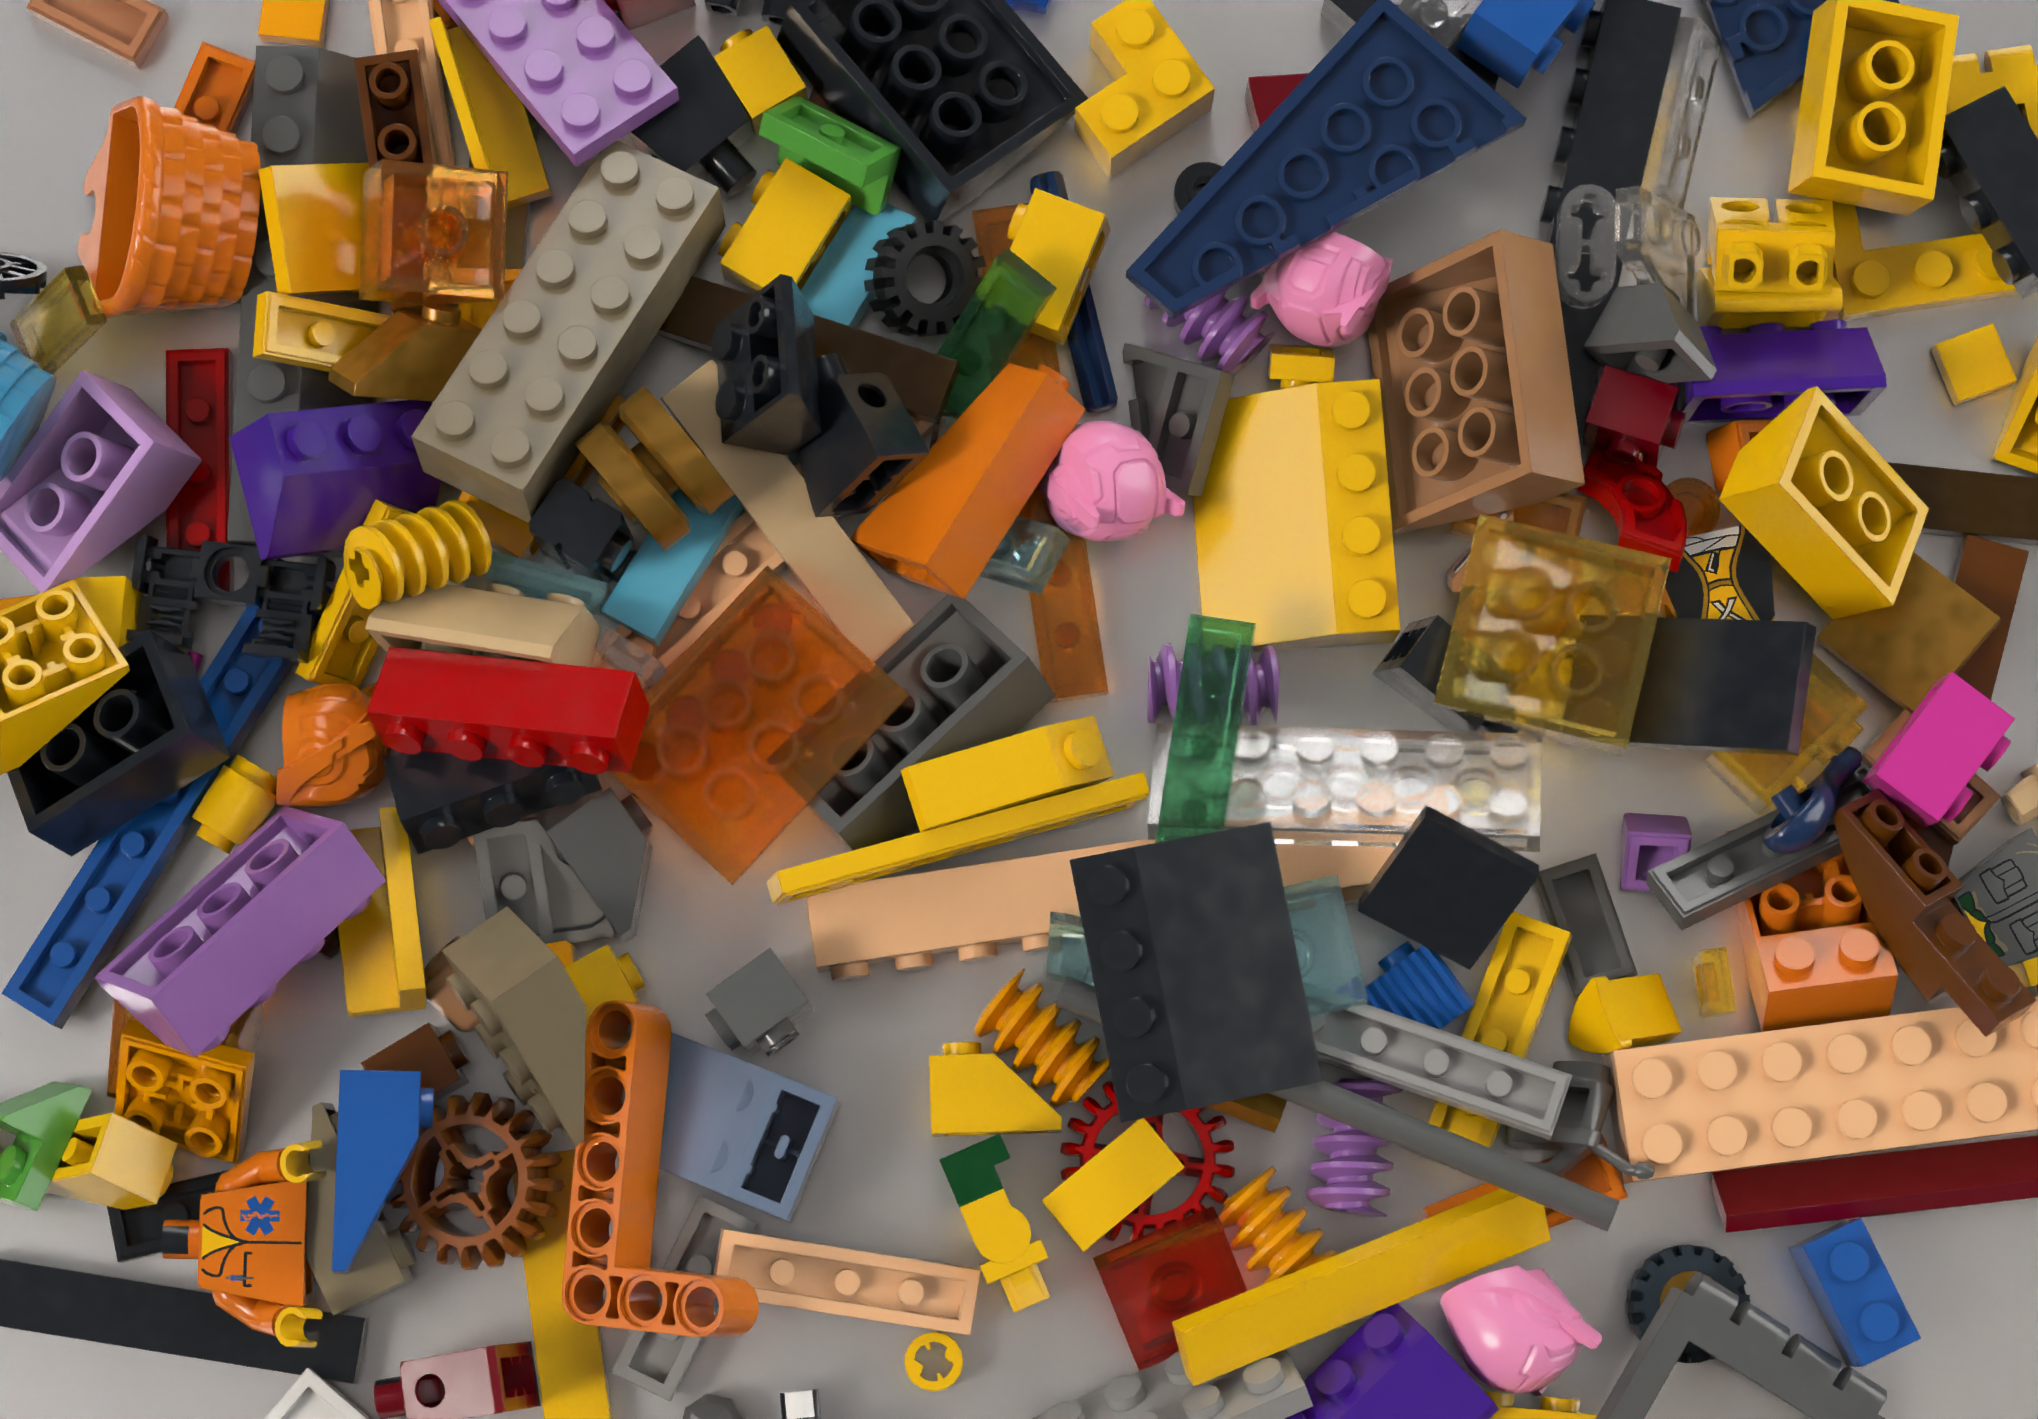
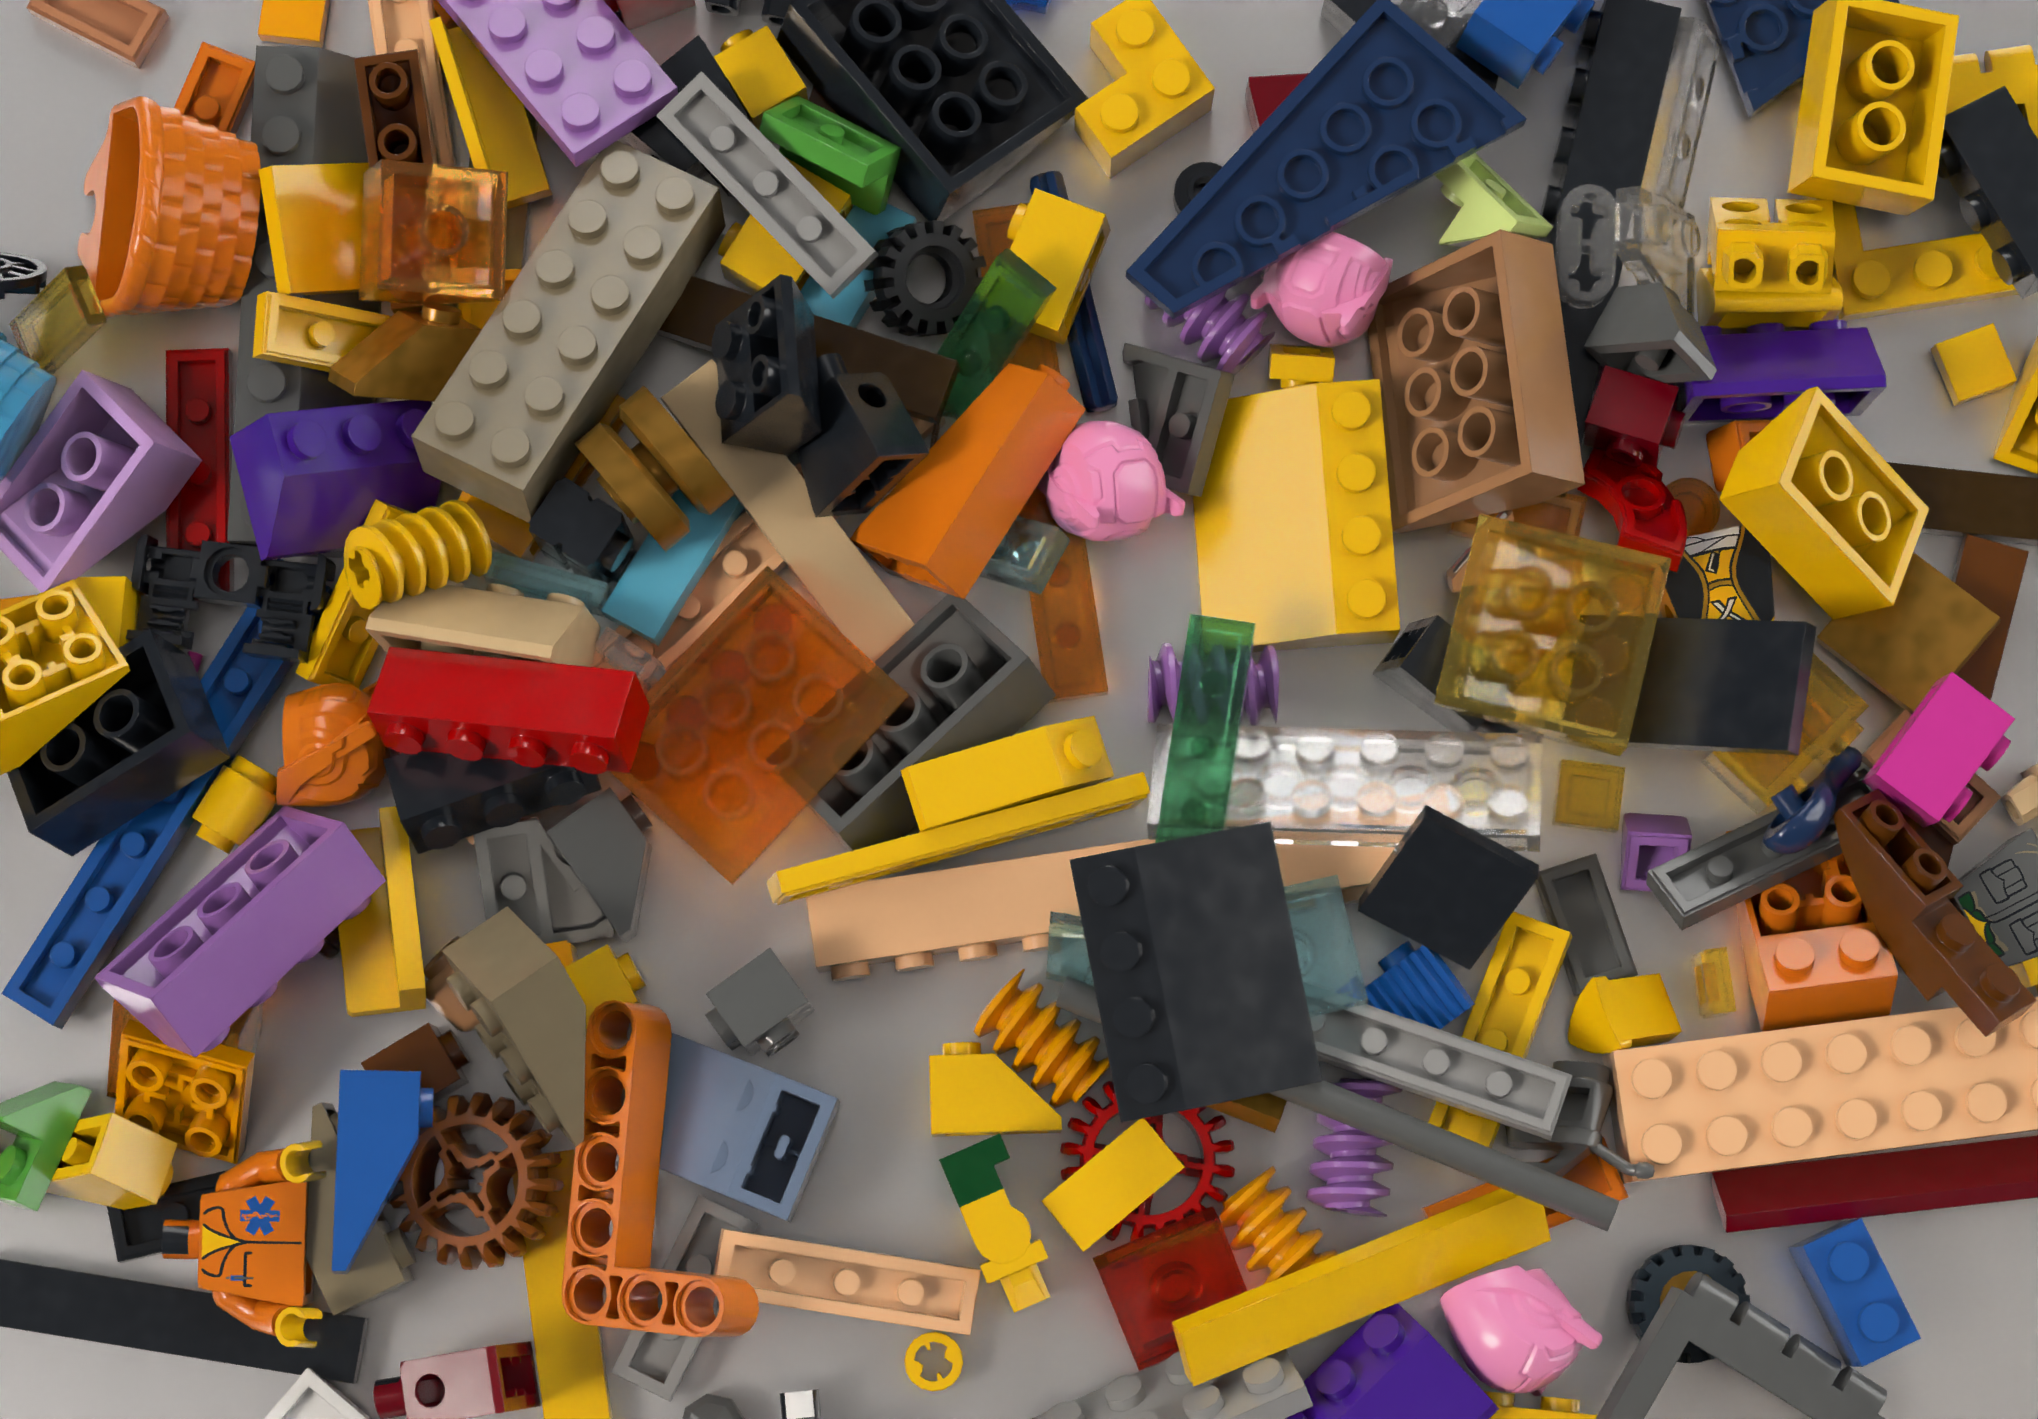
(767, 185): none -> light grey plate
(1486, 205): none -> yellowish green slope
(1588, 795): none -> clear yellow tile

